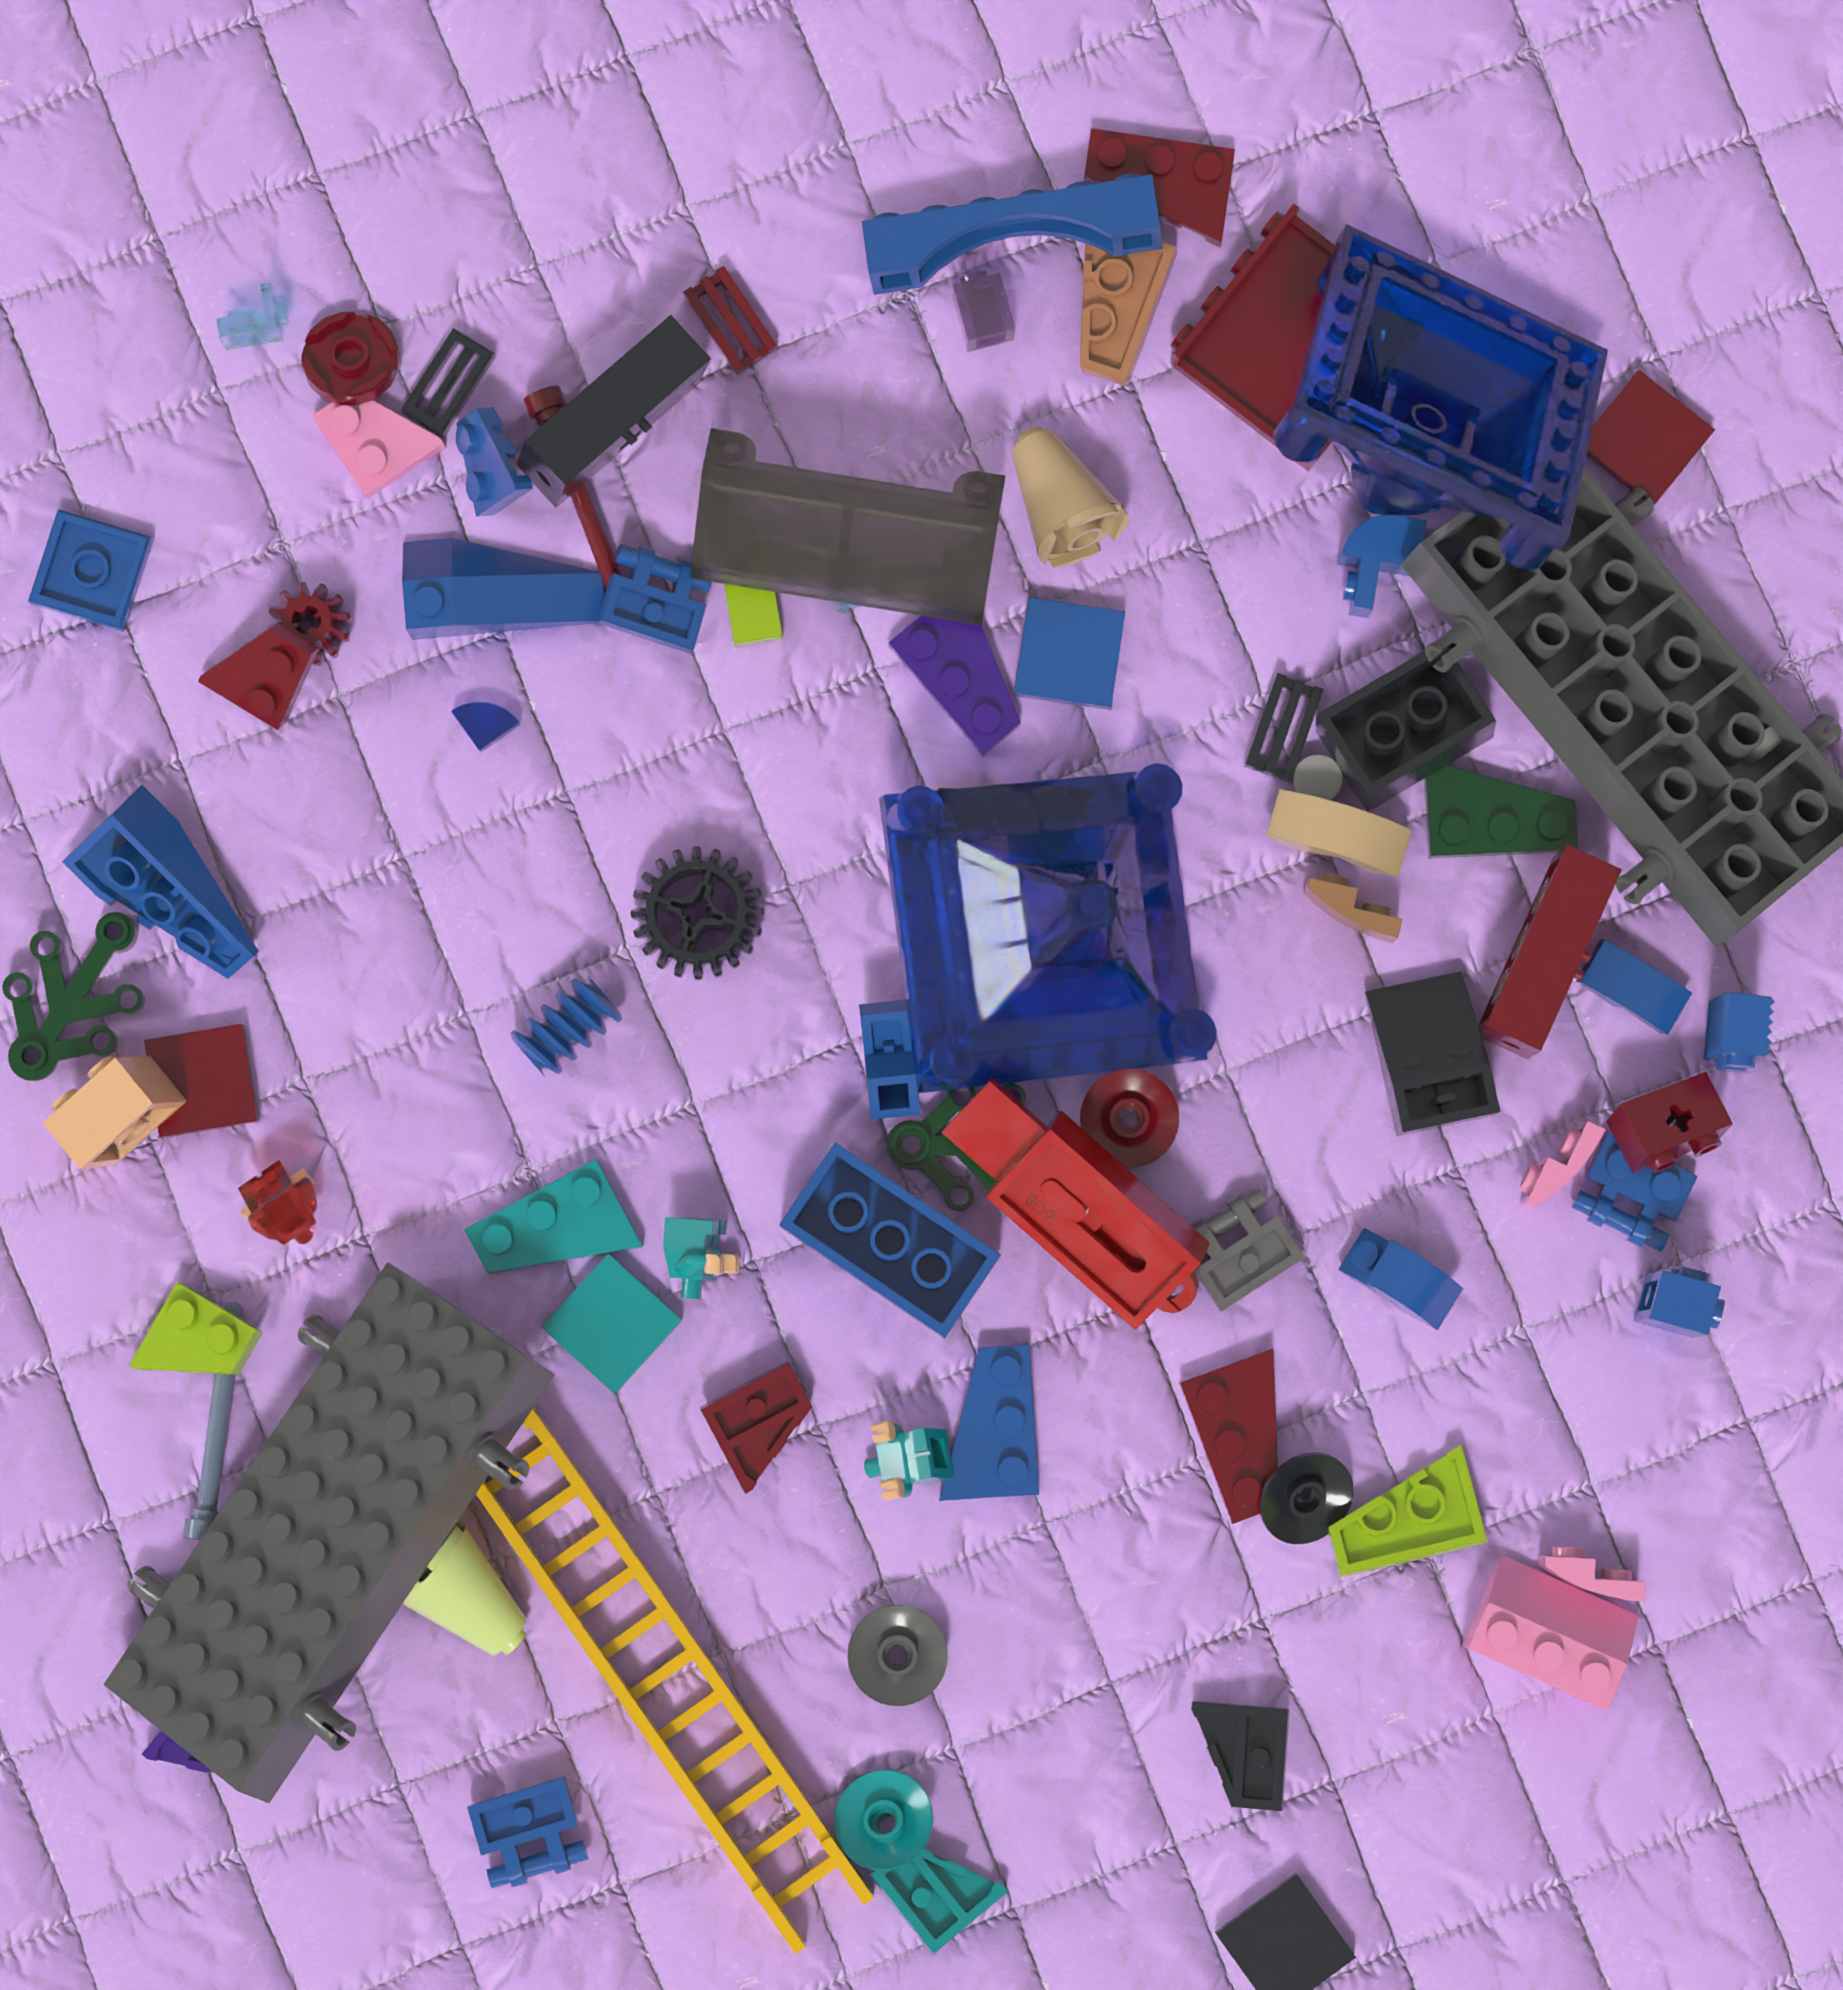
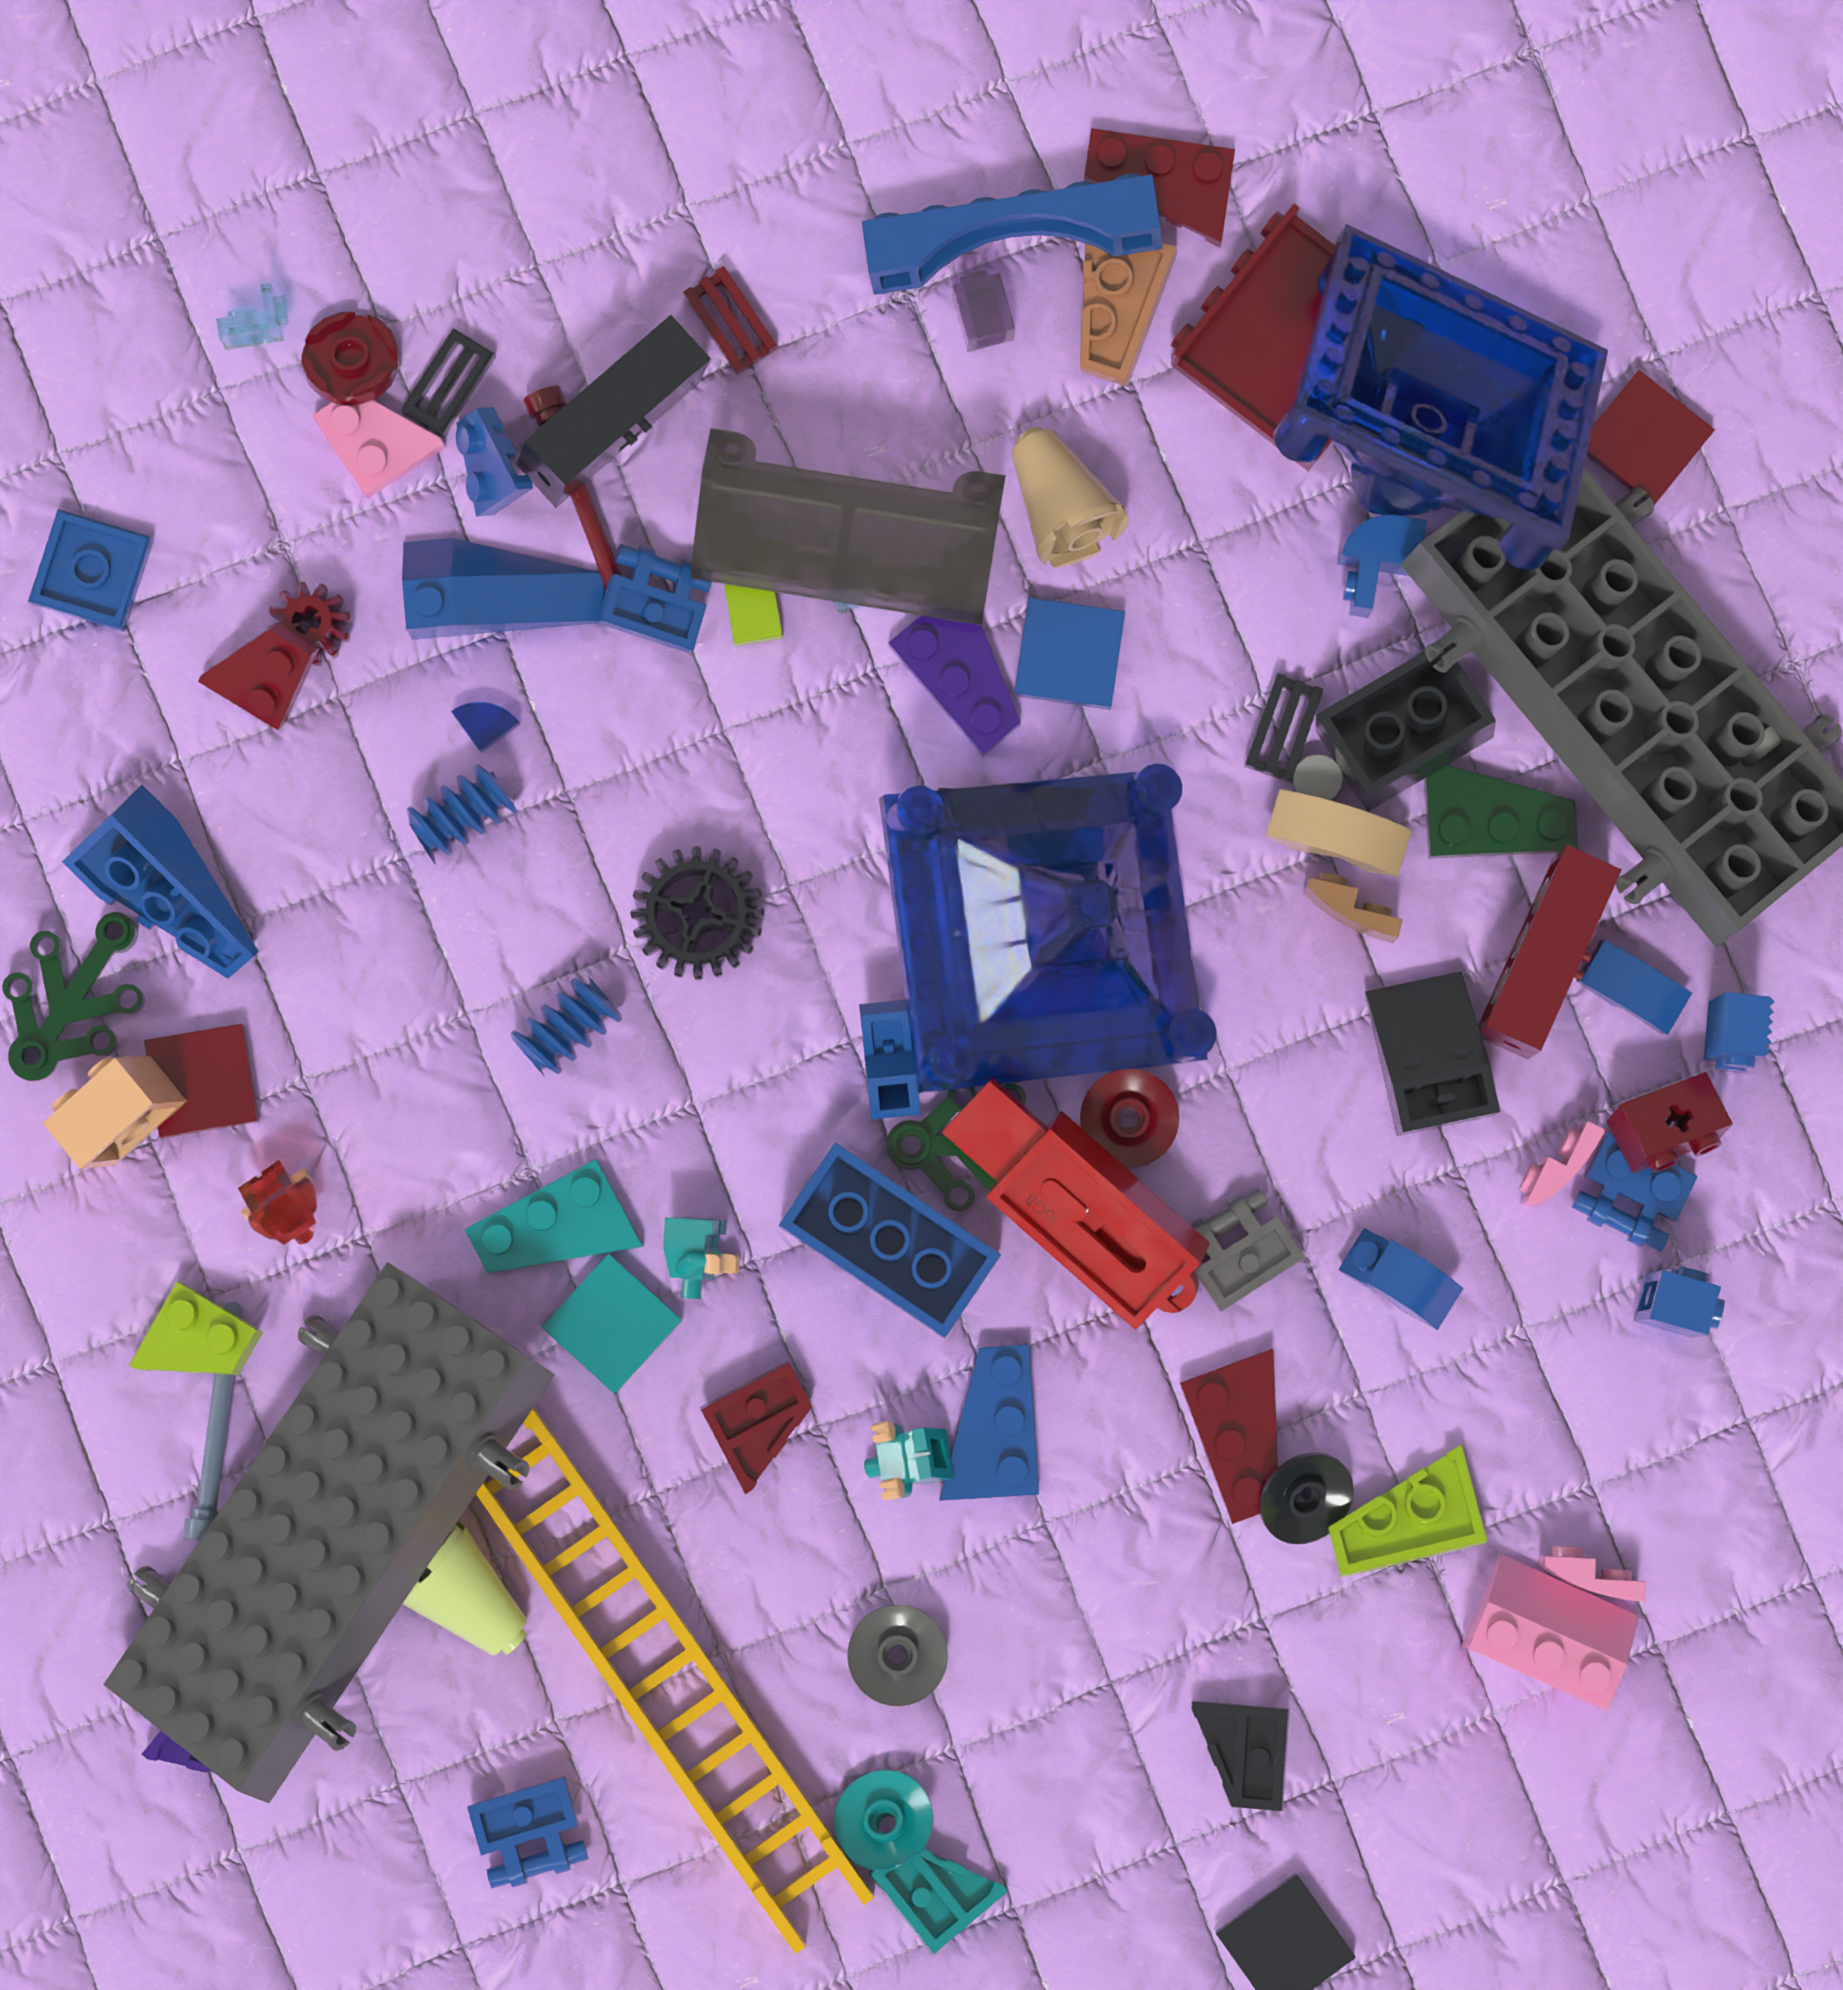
(459, 812): none -> blue piece

